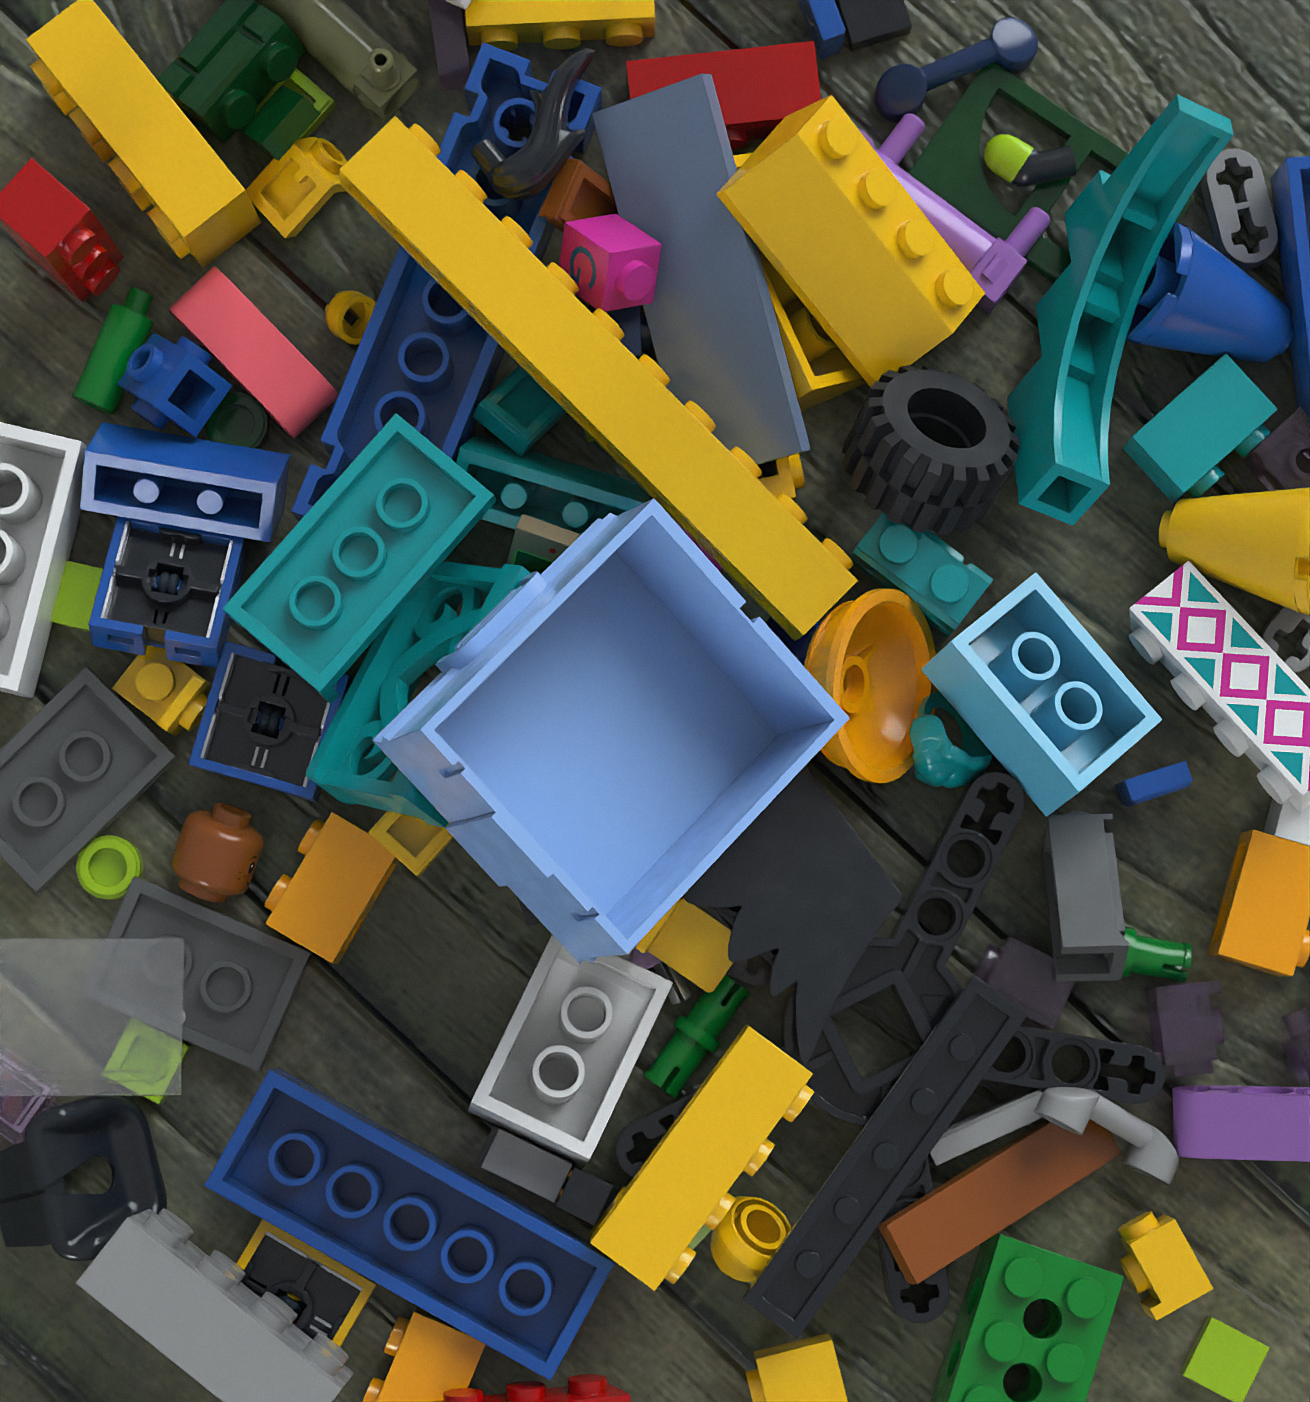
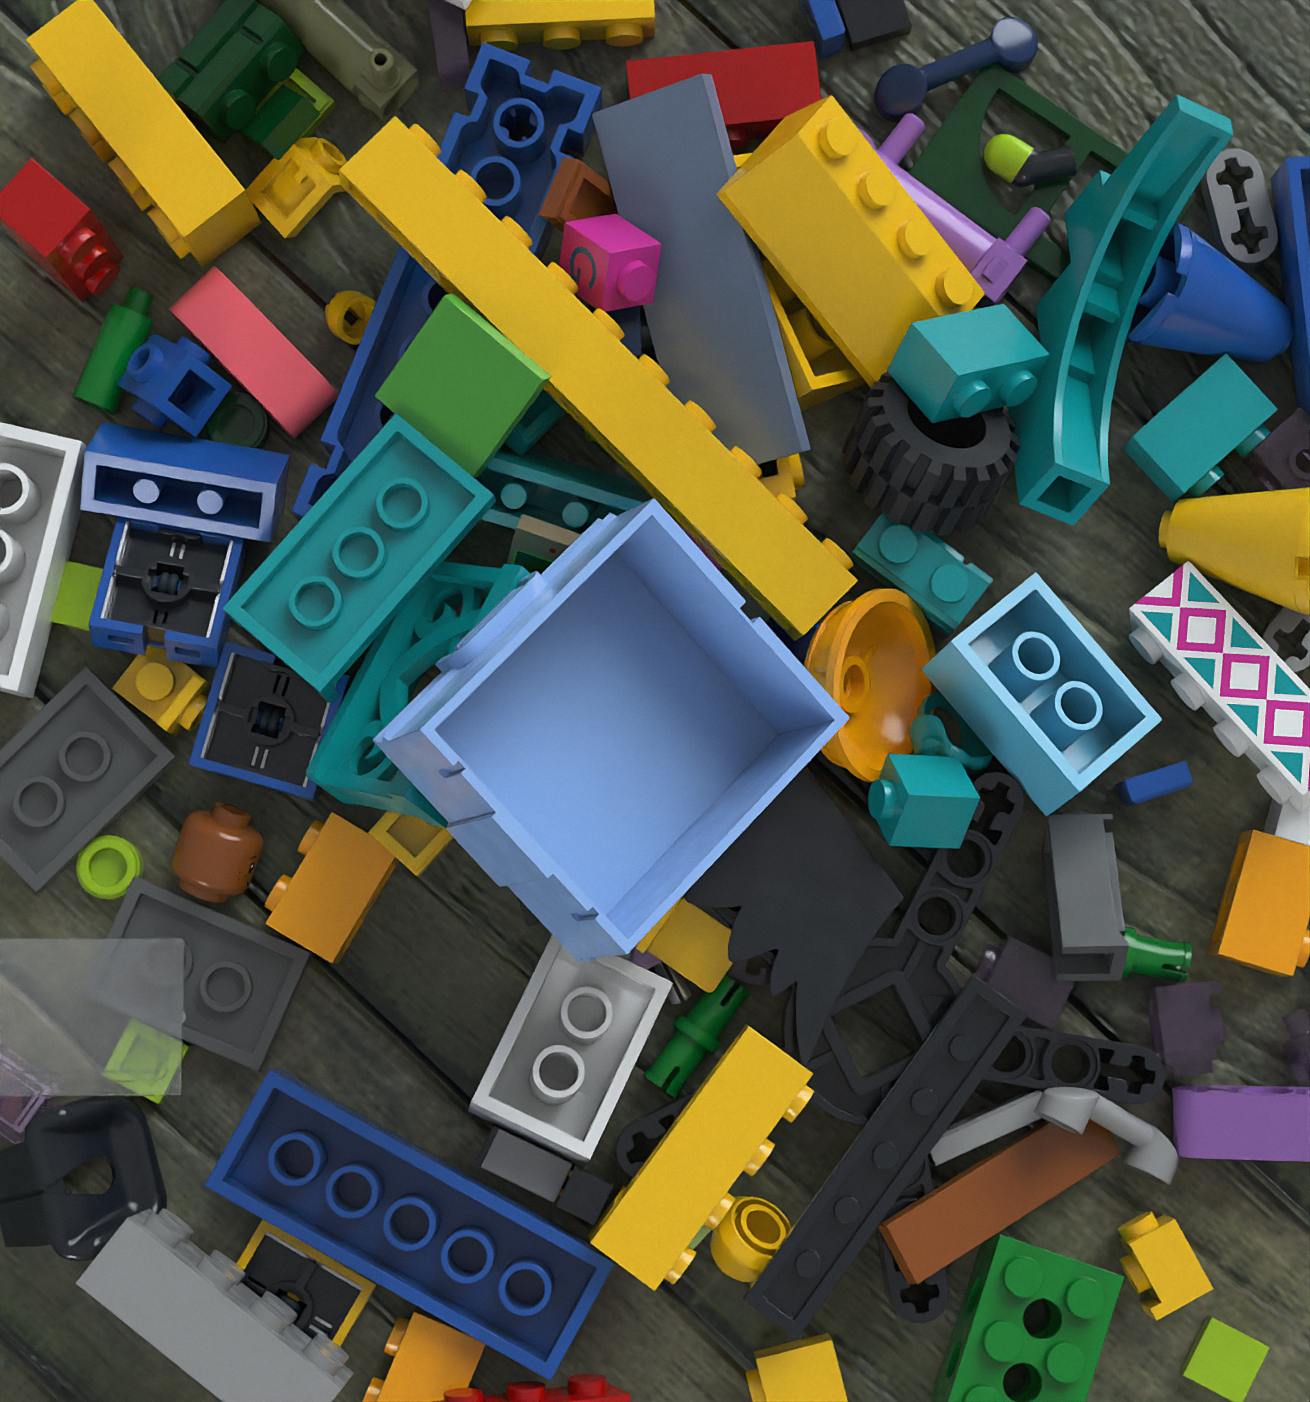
(462, 385): none -> bright green tile
(549, 143): black piece -> none
(923, 801): none -> teal brick
(968, 363): none -> teal brick

